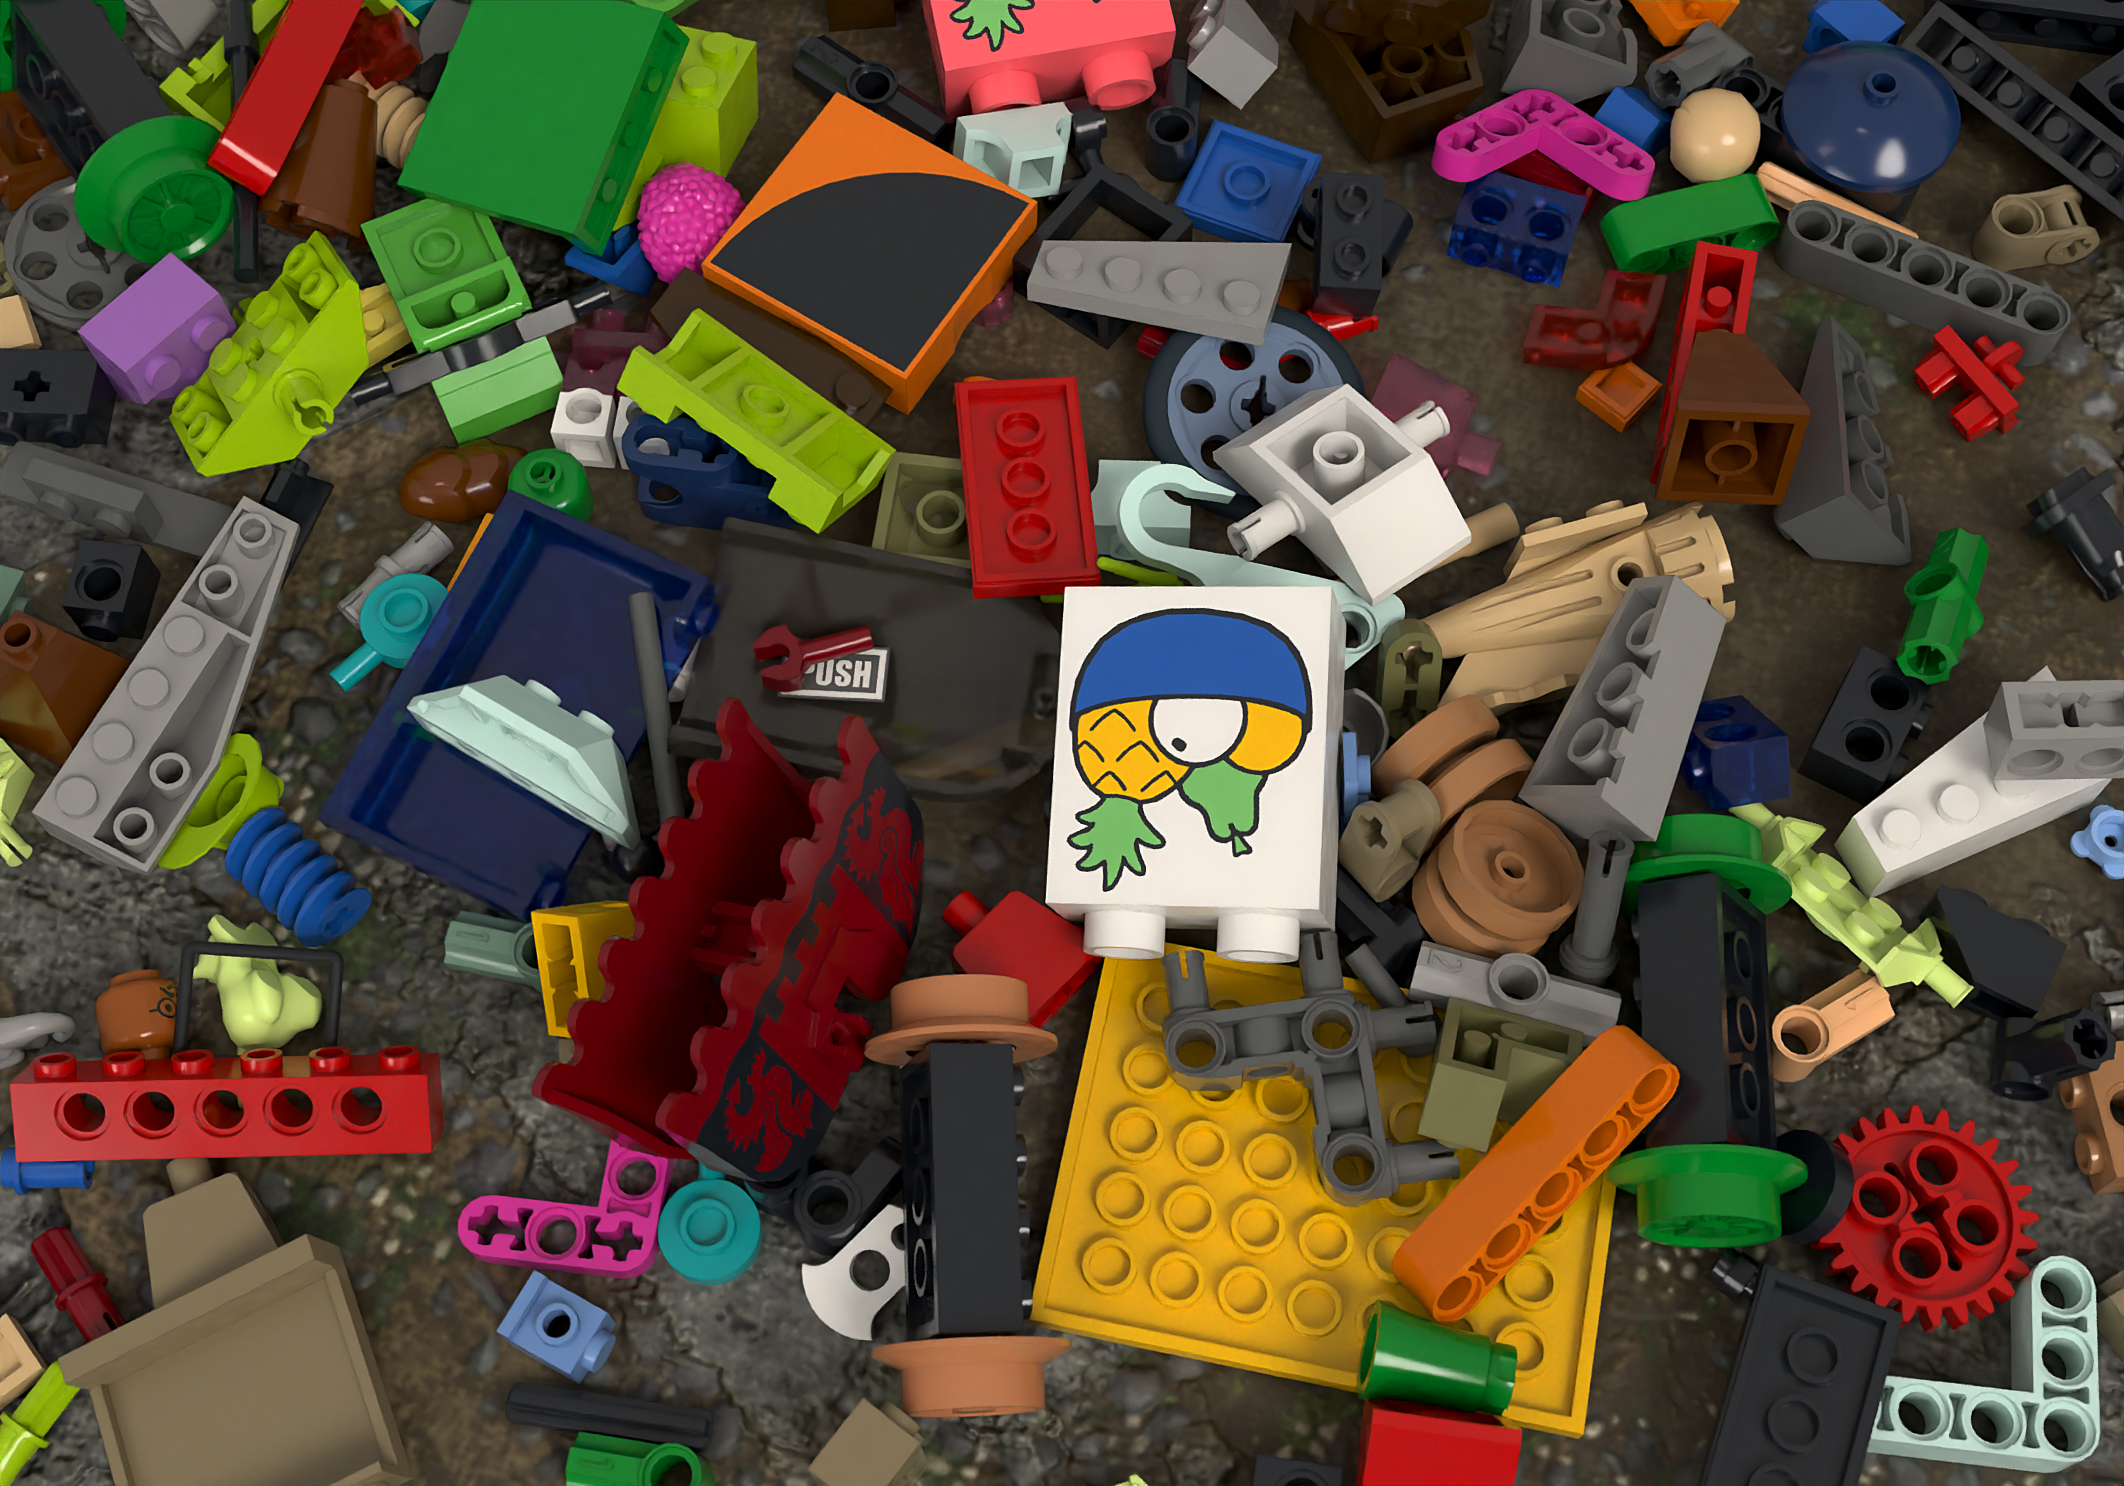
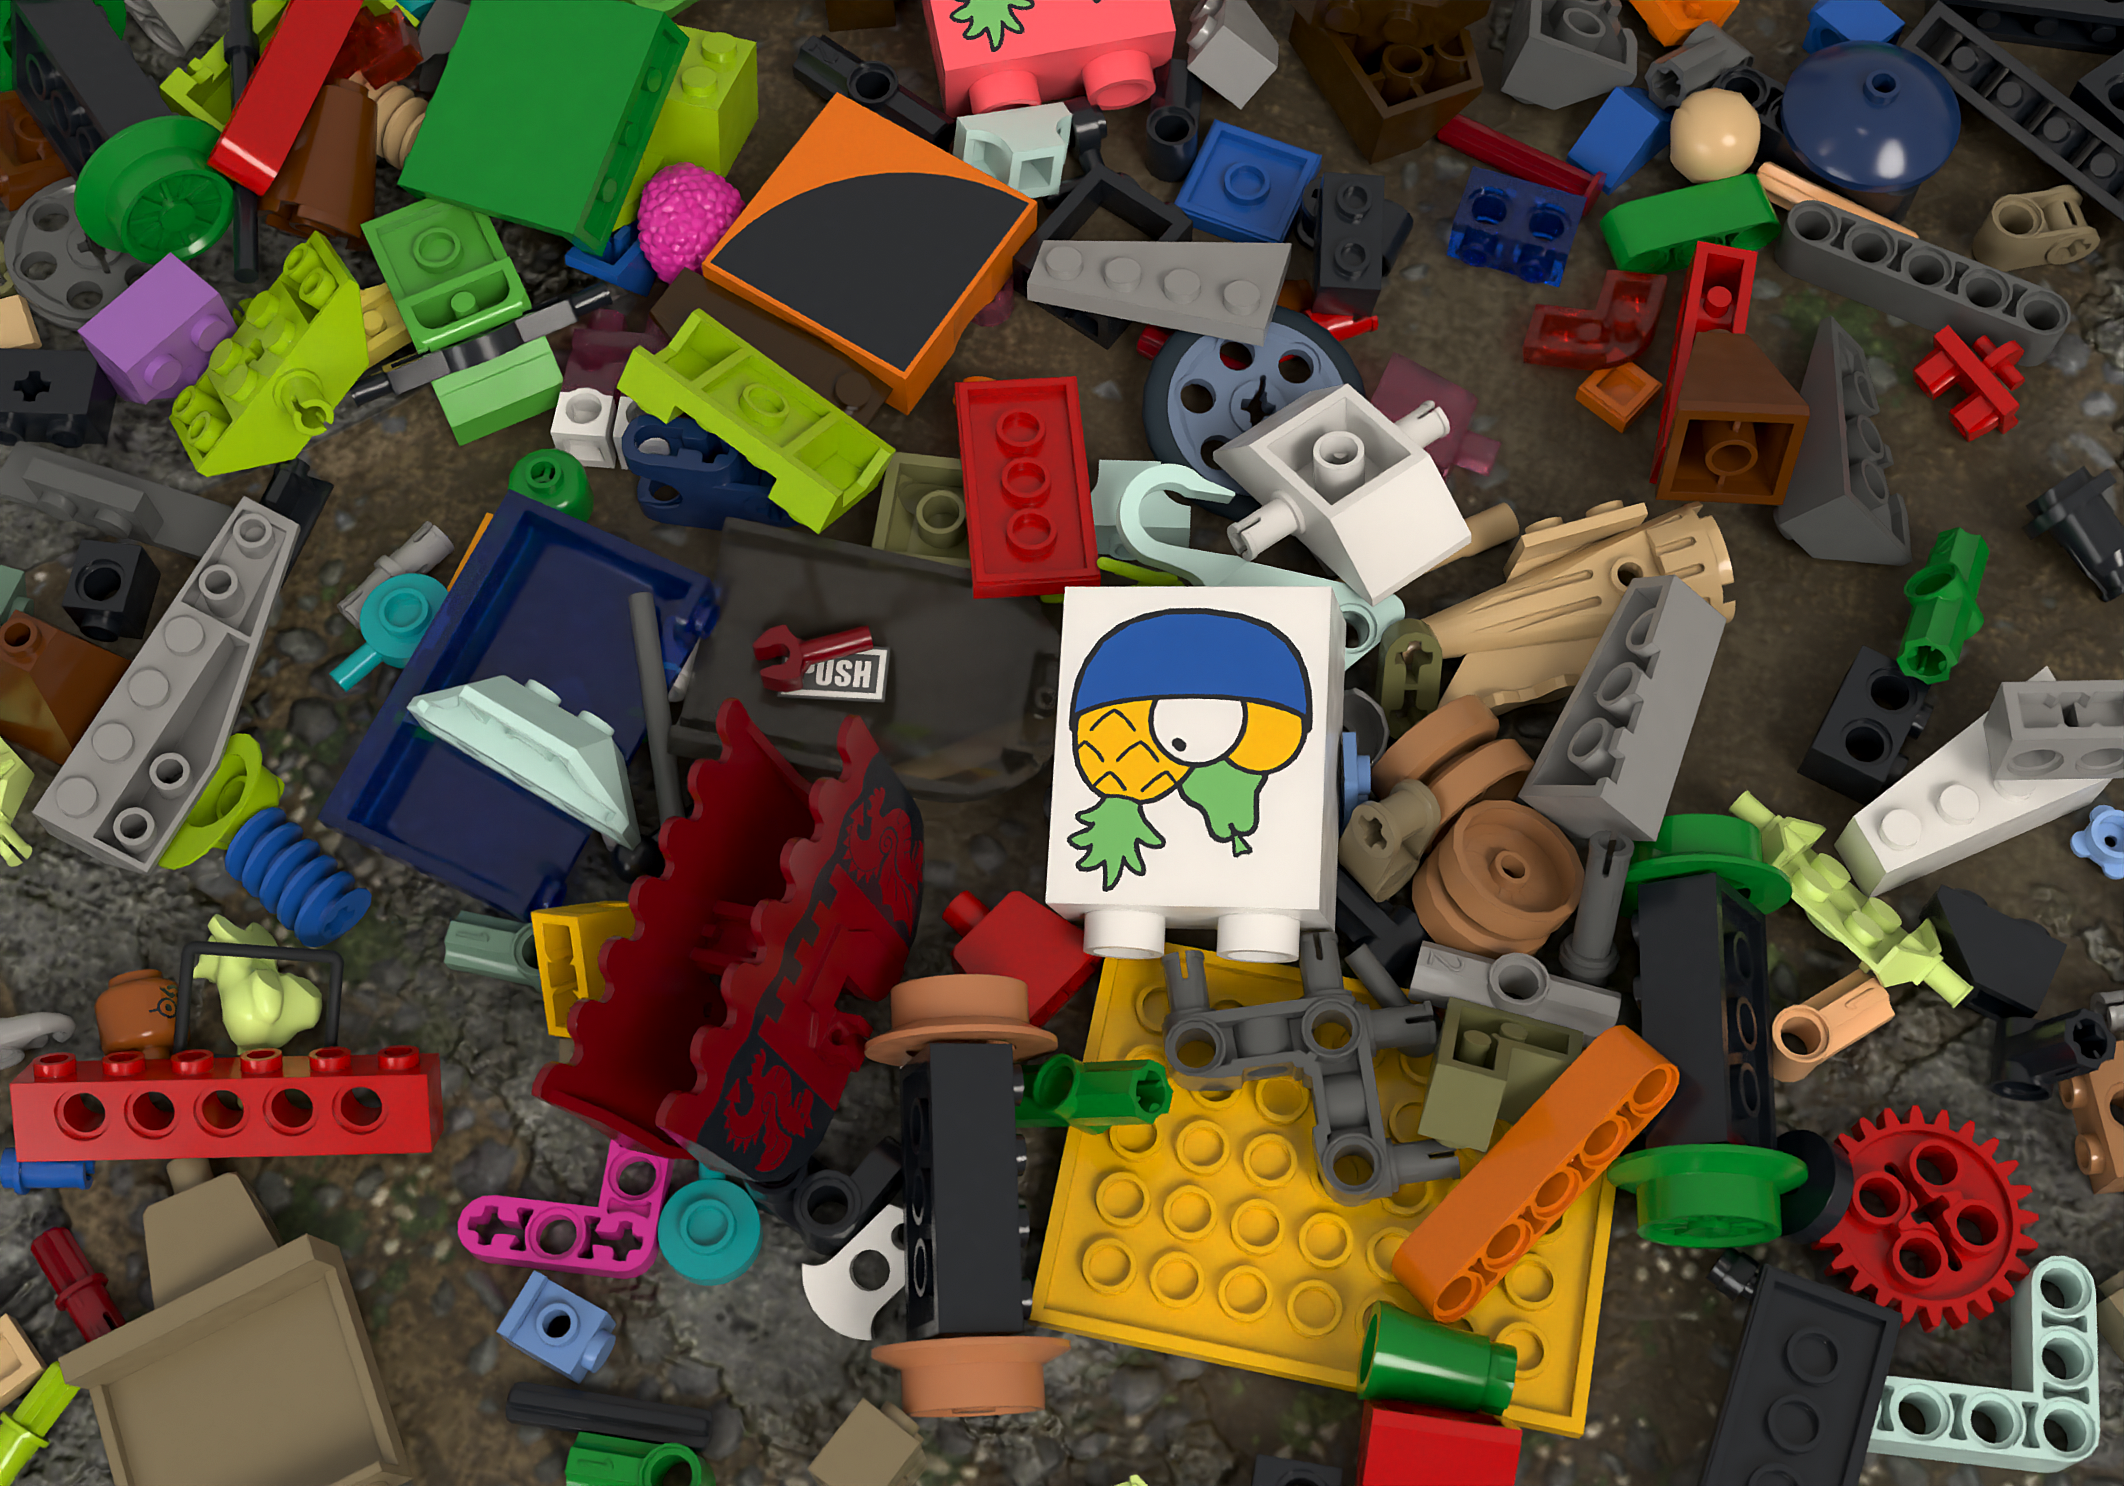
(459, 480): reddish brown arm -> none
(1092, 1094): none -> green piece
(1553, 129): dark pink beam -> none
(1735, 755): clear blue brick -> none

